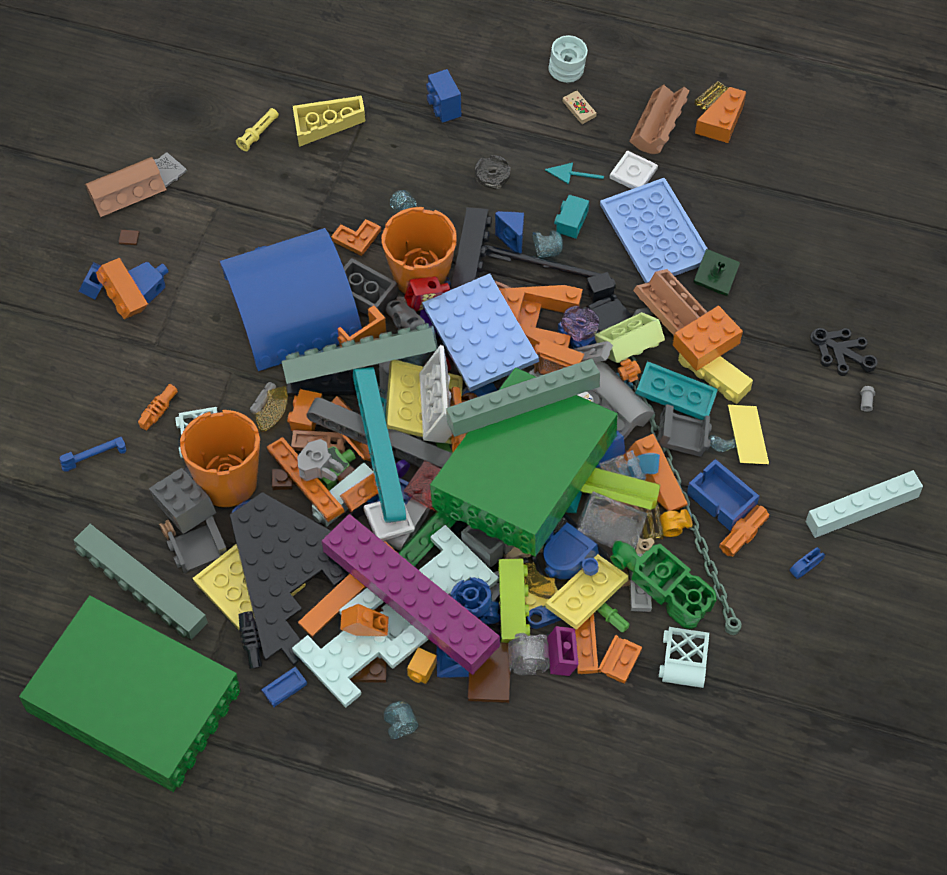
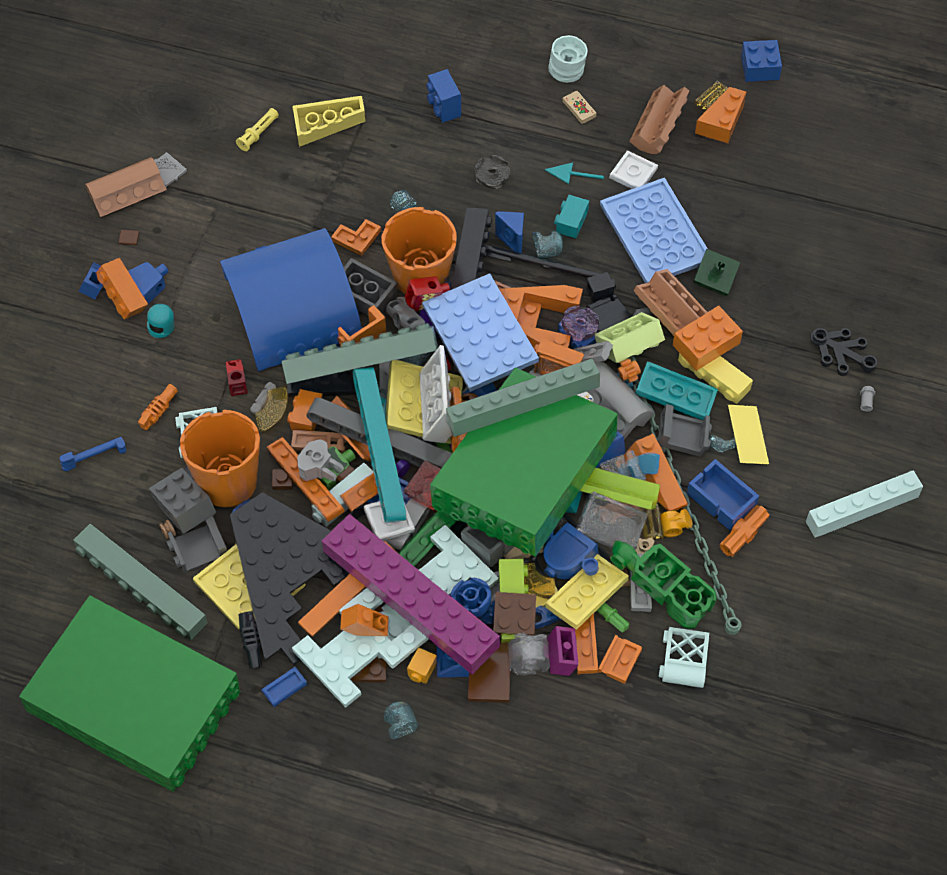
(161, 317): none -> teal helmet
(236, 378): none -> dark red leg
(514, 613): none -> reddish brown plate
(761, 60): none -> blue brick
(807, 563): blue piece -> none

